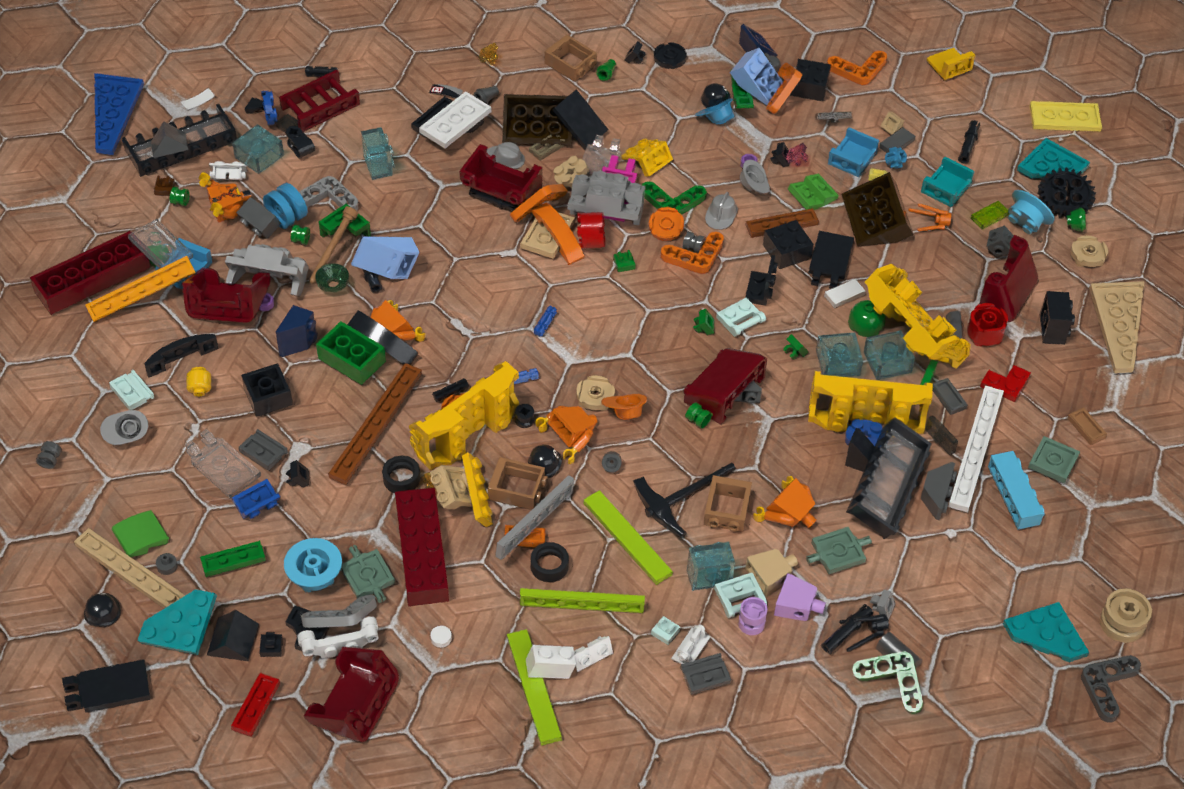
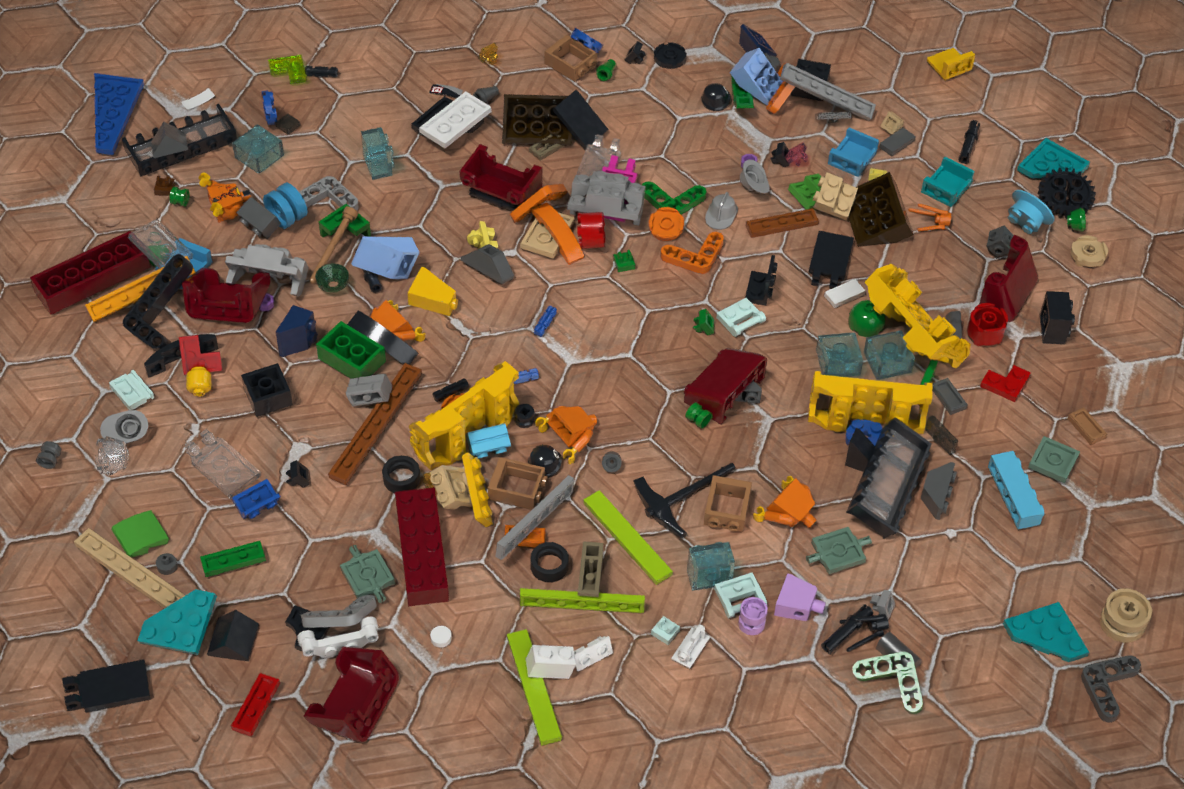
(102, 610): black helmet -> none
(111, 455): none -> clear cone
(155, 304): none -> black beam
(192, 355): none -> red plate
(236, 170): white hinge -> none
(254, 105): black tile -> none
(263, 449): dark grey plate -> none
(271, 645): black tile -> none
(292, 65): none -> clear neon green plate
(299, 142): black piece -> none
(300, 234): green wheel -> none
(313, 564): medium azure piece -> none
(325, 111): dark red fence -> none
(369, 390): none -> light grey brick
(432, 293): none -> yellow slope
(482, 236): none -> light yellow hips
(488, 440): none -> medium azure brick
(490, 262): none -> dark grey slope
(507, 154): light grey piece -> none
(564, 171): tan plate -> none
(586, 40): none -> blue plate
(590, 569): none -> dark tan slope
(592, 384): tan plate -> none
(626, 406): orange piece -> none
(650, 154): yellow bracket -> none
(694, 242): dark grey wheel -> none
(705, 673): dark grey plate -> none
(719, 113): dark azure piece -> none
(770, 569): tan torso -> none
(788, 244): black brick -> none
(796, 346): green tile -> none
(827, 91): none -> light grey tile
(834, 196): none -> tan plate
(858, 73): orange beam -> none
(895, 157): dark azure gear -> none
(976, 449): white plate -> none
(989, 214): clear neon green plate -> none
(1065, 116): light yellow tile -> none
(1119, 318): tan wing -> none

